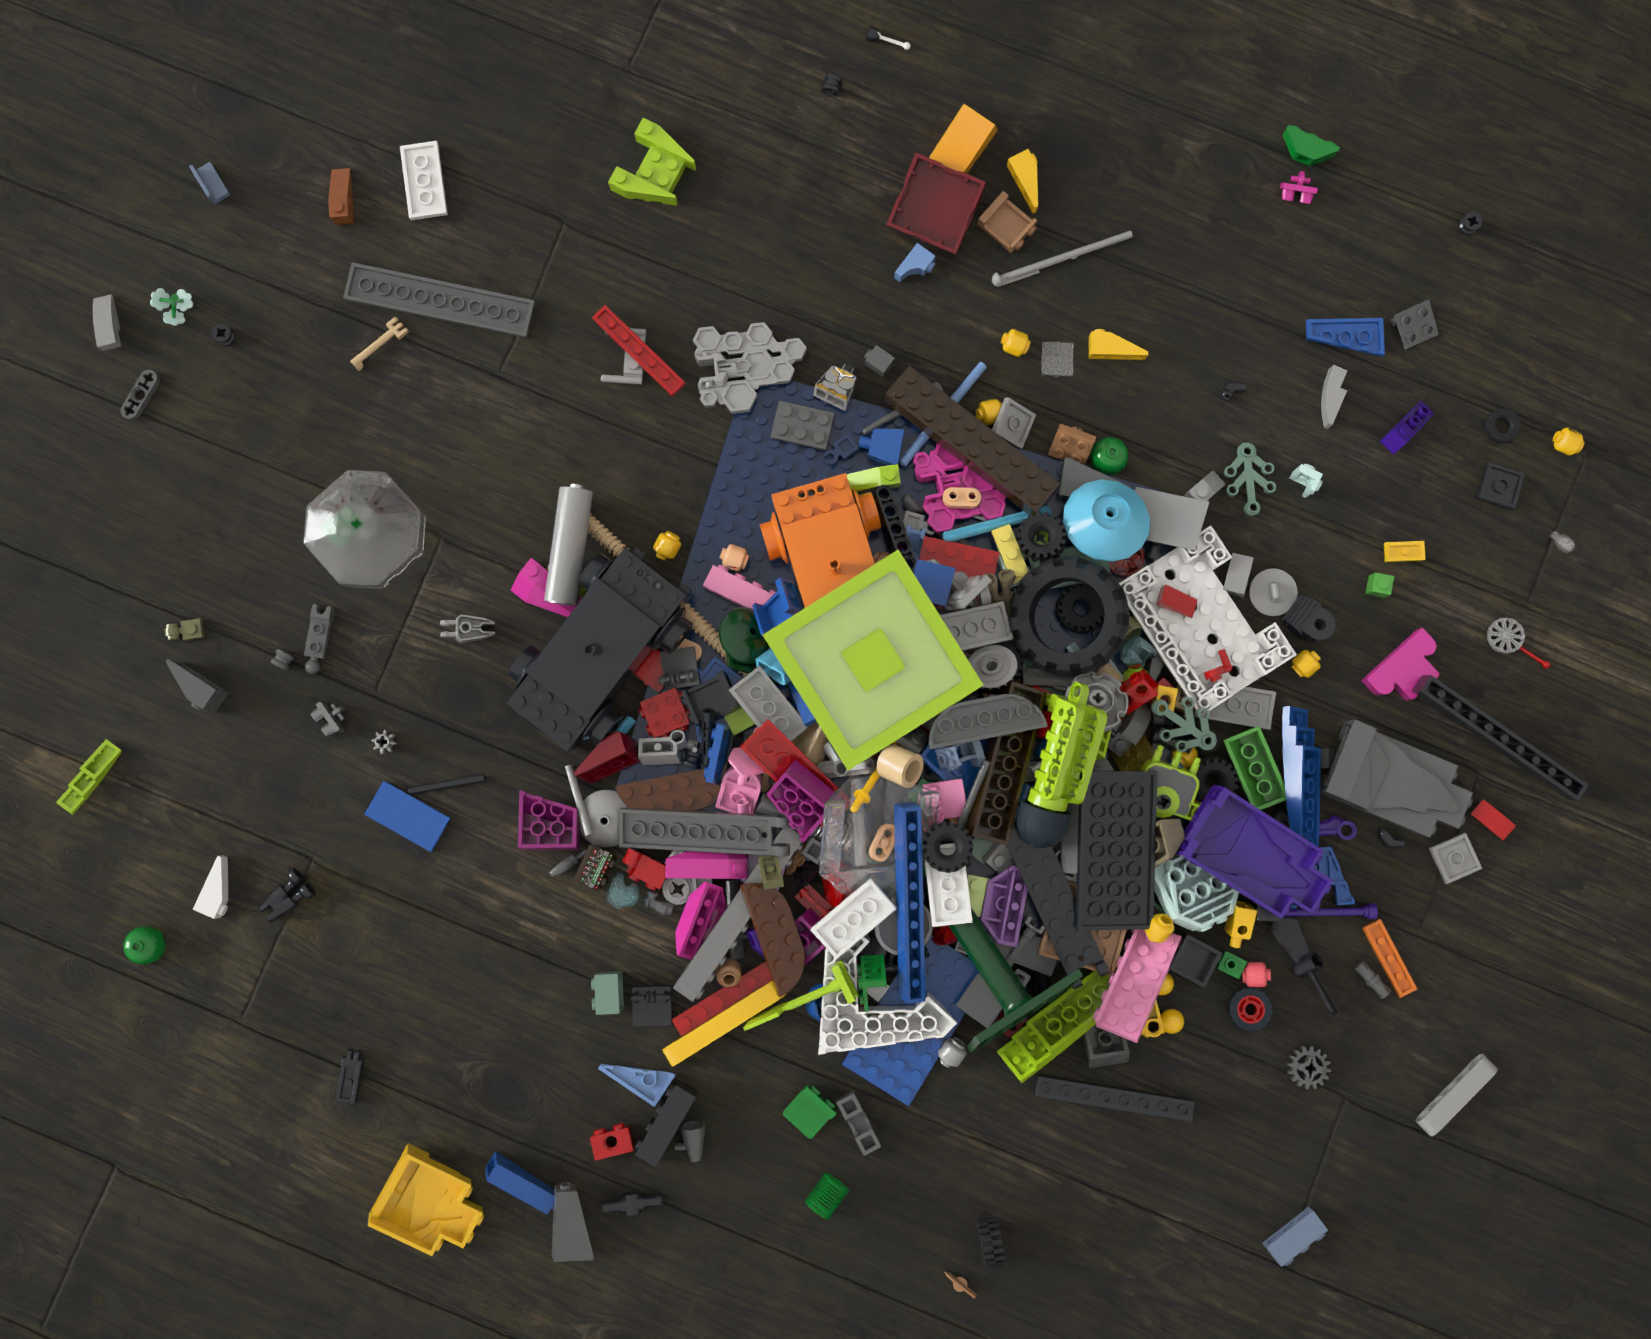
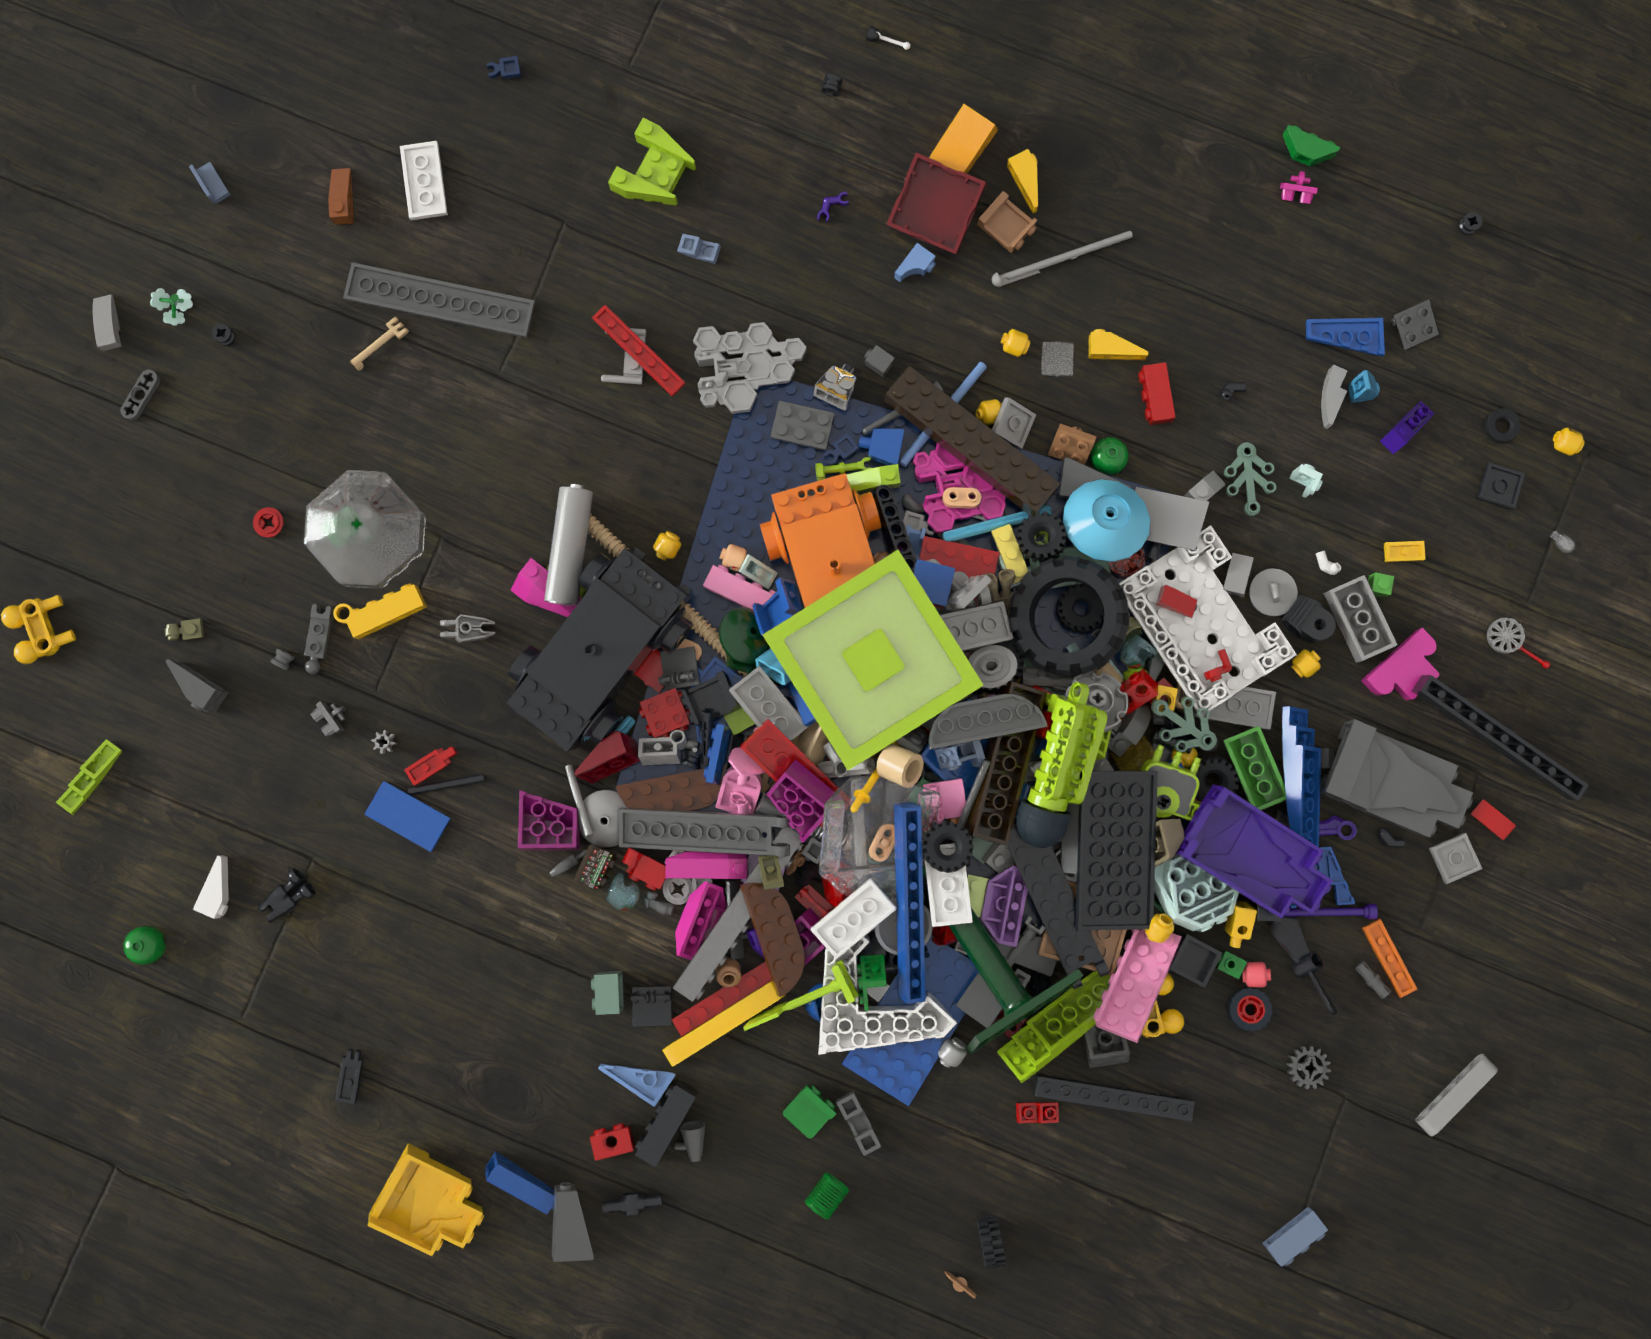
(37, 627): none -> yellow piece
(268, 513): none -> red gear
(382, 612): none -> yellow hinge
(430, 765): none -> red hinge
(508, 68): none -> dark blue plate
(699, 249): none -> sand blue slope
(757, 571): none -> light aqua slope
(821, 470): none -> lime piece
(827, 201): none -> dark purple arm
(1037, 1112): none -> red slope
(1157, 393): none -> red brick
(1327, 566): none -> white arm
(1360, 619): none -> light grey brick
(1363, 387): none -> dark azure slope

